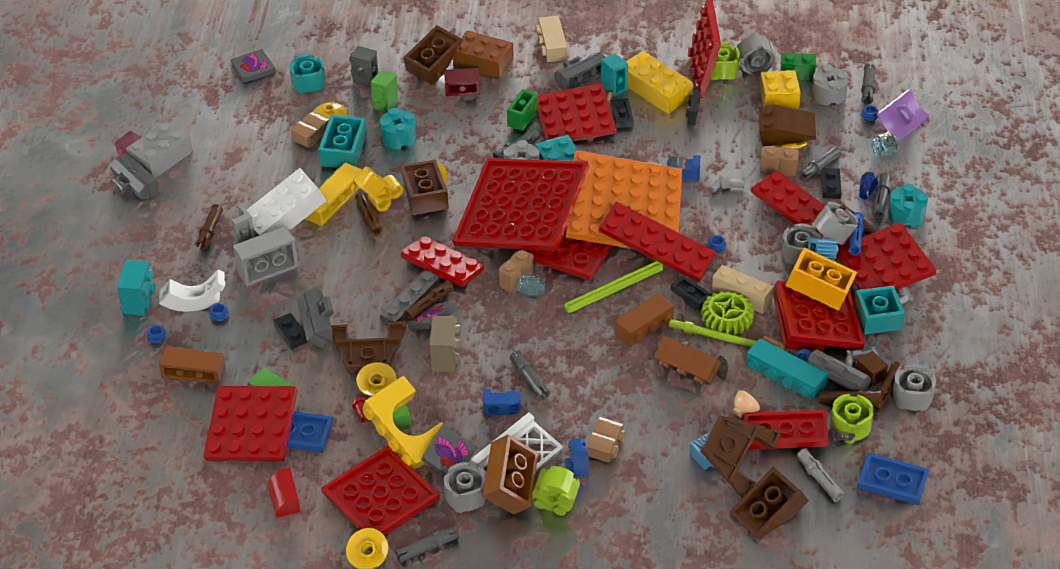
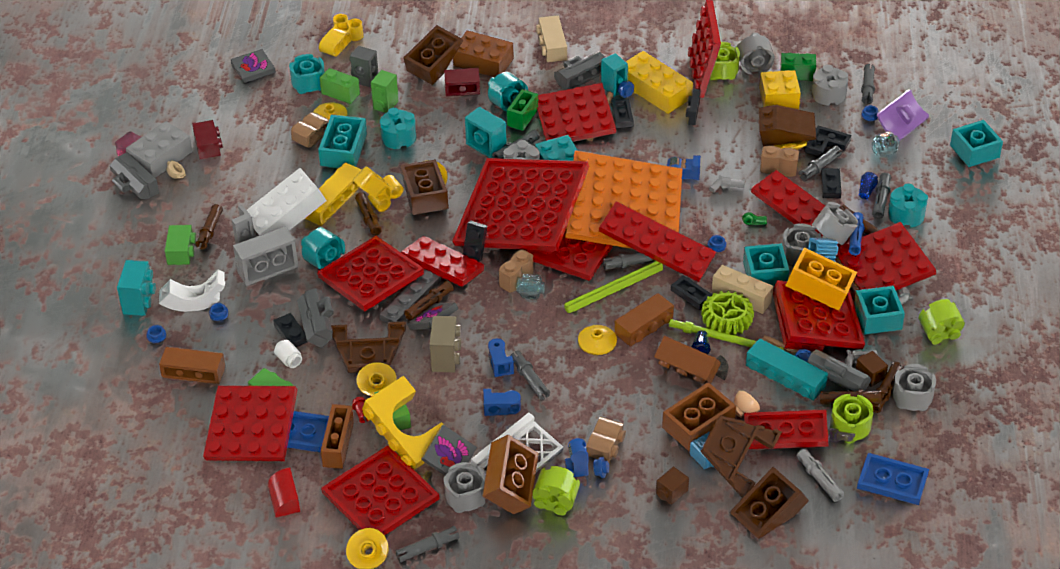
(175, 170): none -> tan animal
(180, 244): none -> bright green brick
(207, 139): none -> dark red brick
(288, 353): none -> white brick
(322, 247): none -> teal brick
(337, 436): none -> dark orange brick
(339, 86): none -> bright green brick
(341, 35): none -> yellow piece
(370, 273): none -> red plate
(475, 240): none -> black plate
(485, 132): none -> teal brick
(499, 362): none -> blue leg
(504, 89): none -> teal brick
(597, 340): none -> yellow dish
(601, 467): none -> blue plate
(625, 260): none -> dark grey pin
(626, 89): none -> blue plate
(672, 485): none -> reddish brown brick
(696, 414): none -> dark orange brick
(701, 342): none -> cone
(752, 219): none -> green arm
(766, 263): none -> teal brick
(827, 137): none -> black plate
(941, 321): none -> lime brick
(976, 143): none -> teal brick

